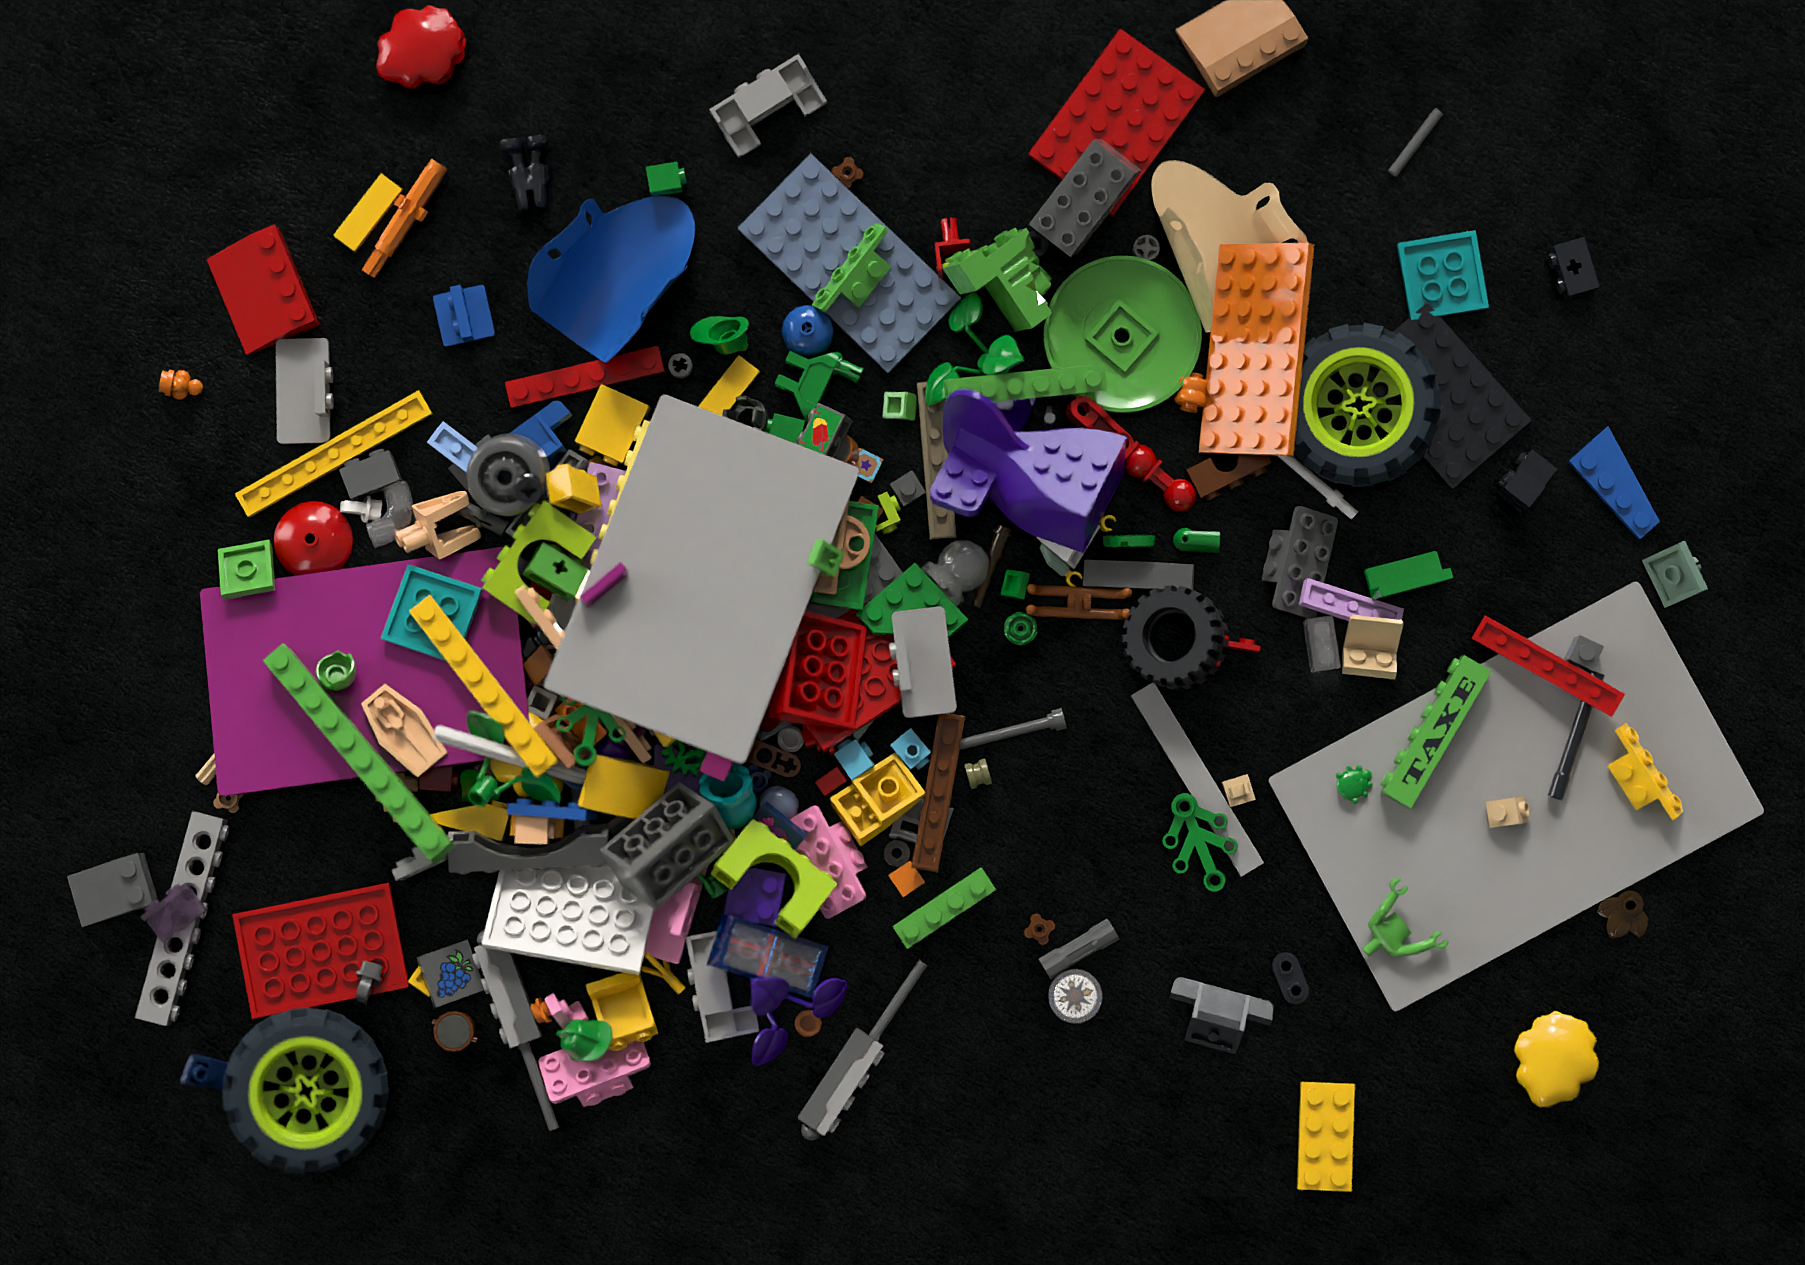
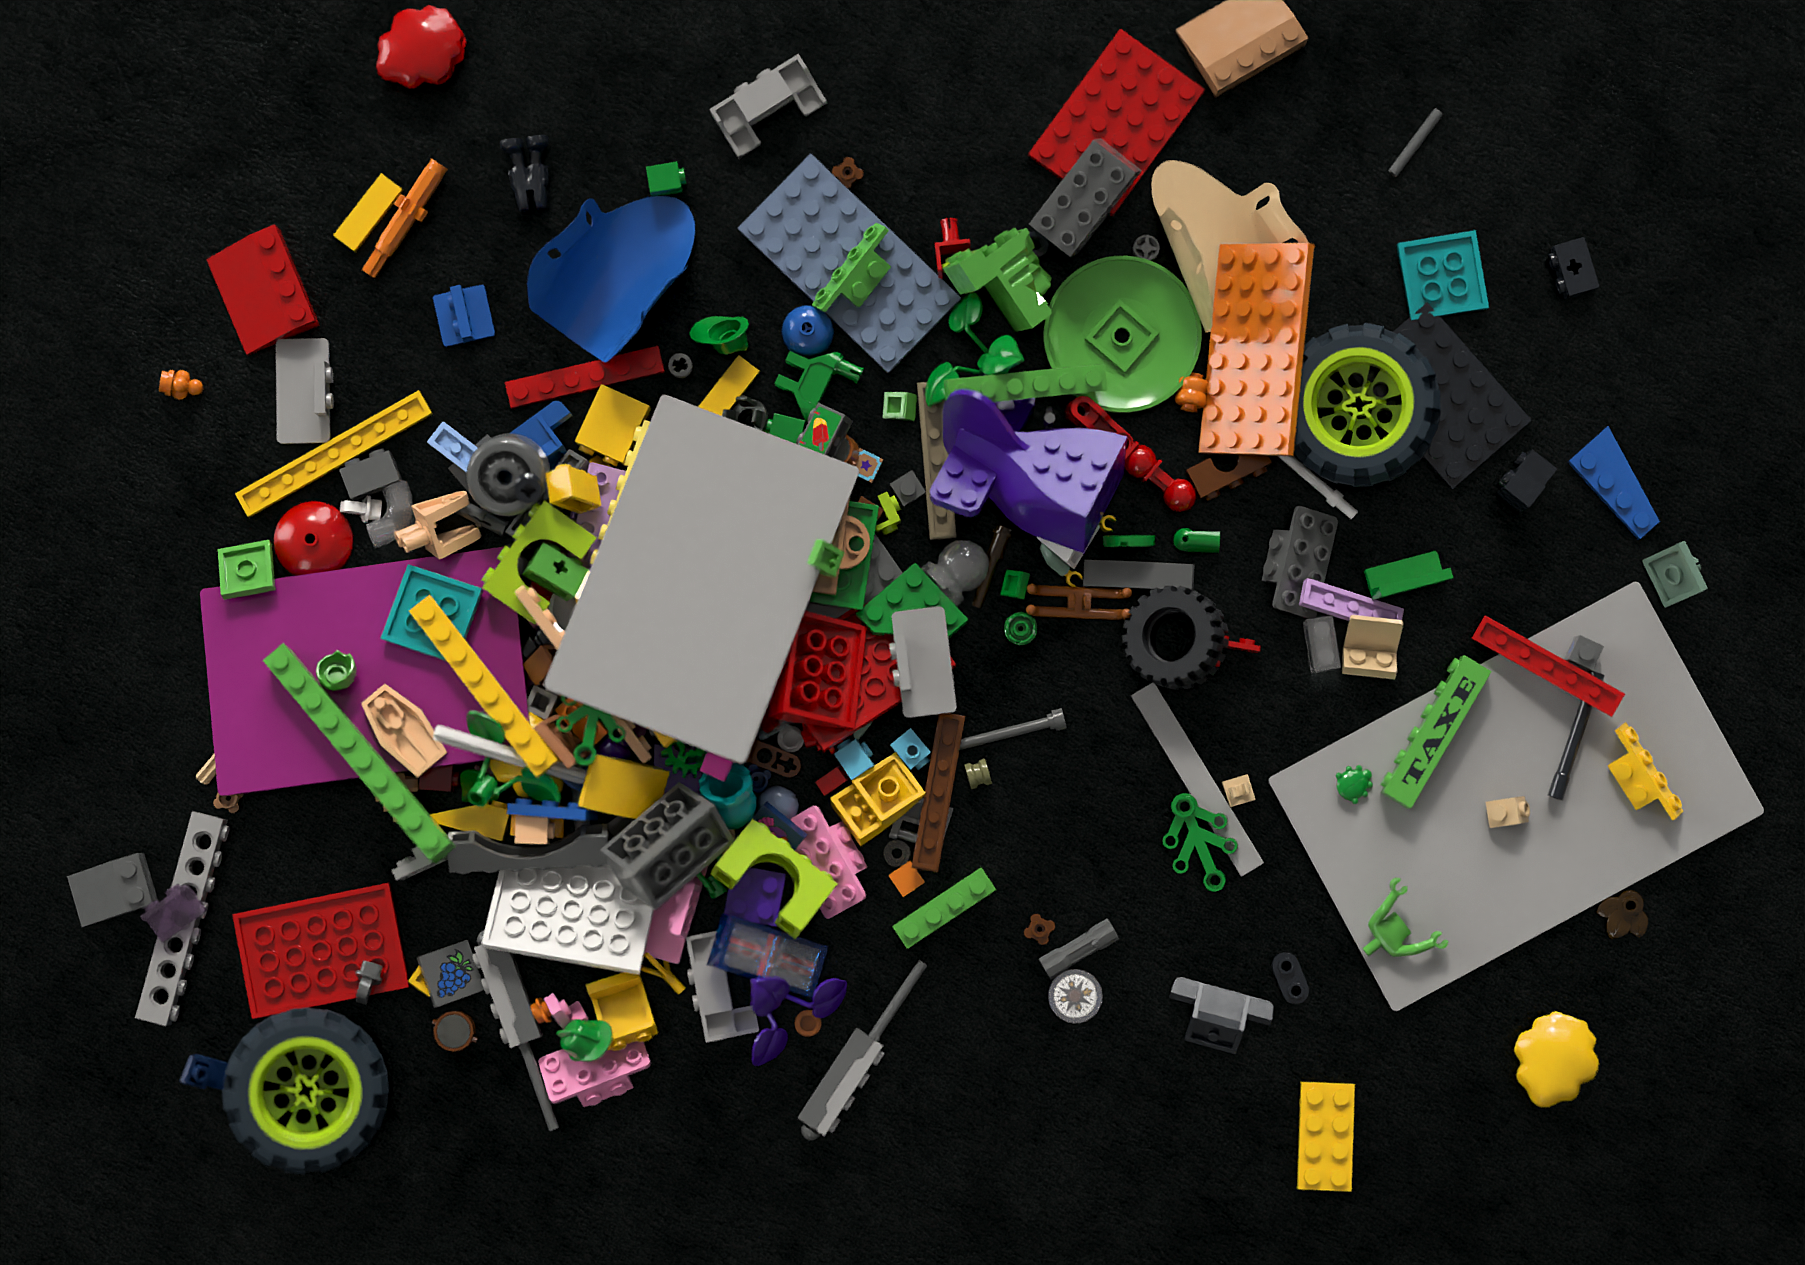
(604, 585): magenta tile -> none

